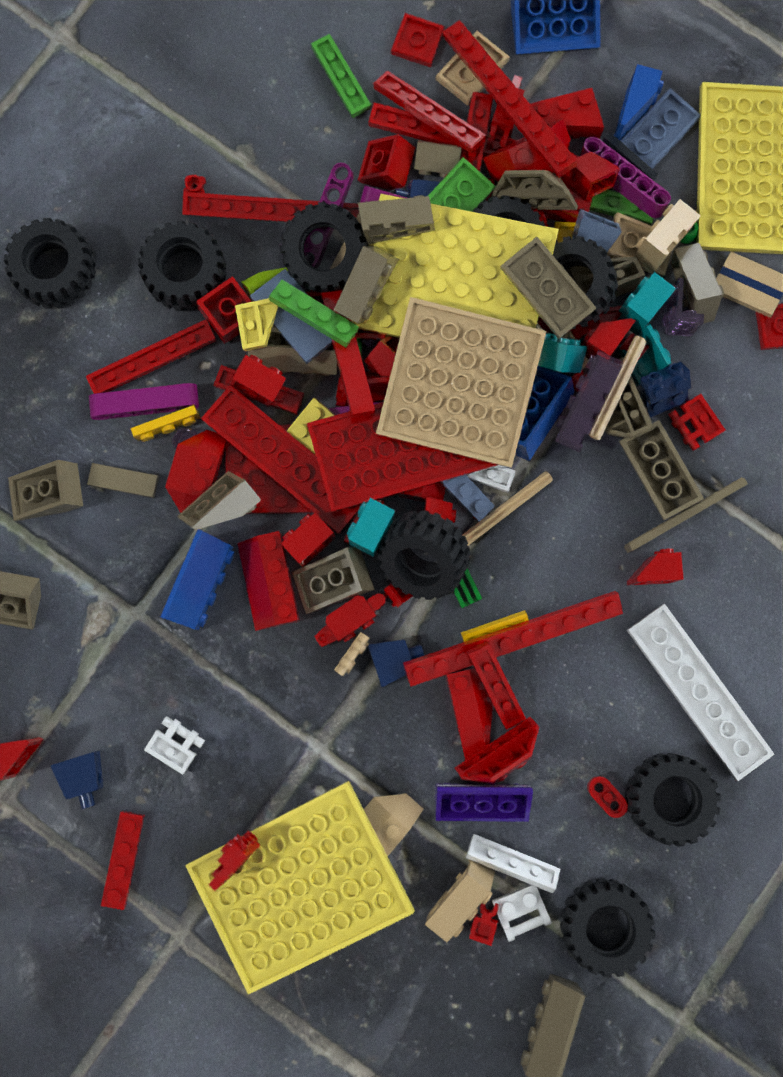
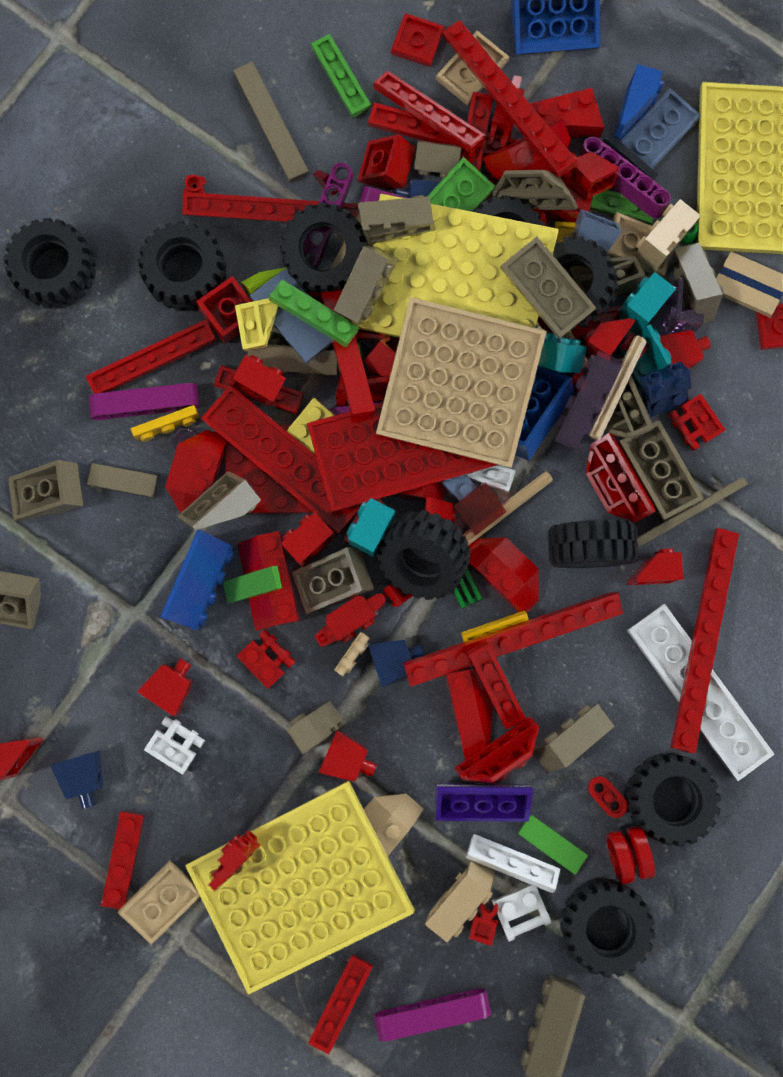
(160, 902): none -> tan tile
(168, 687): none -> red torso
(252, 584): none -> bright green tile
(261, 664): none -> red plate
(271, 122): none -> dark tan tile
(314, 728): none -> dark tan wedge
(322, 177): none -> dark red tile
(340, 1004): none -> red plate
(346, 759): none -> red torso
(432, 1014): none -> magenta beam
(480, 508): none -> clear red piece
(506, 571): none -> red wedge
(552, 844): none -> bright green tile
(573, 738): none -> dark tan wedge
(593, 544): none -> black tyre
(617, 480): none -> red wedge
(630, 855): none -> red wheel
(685, 347): none -> red torso
(704, 641): none -> red plate

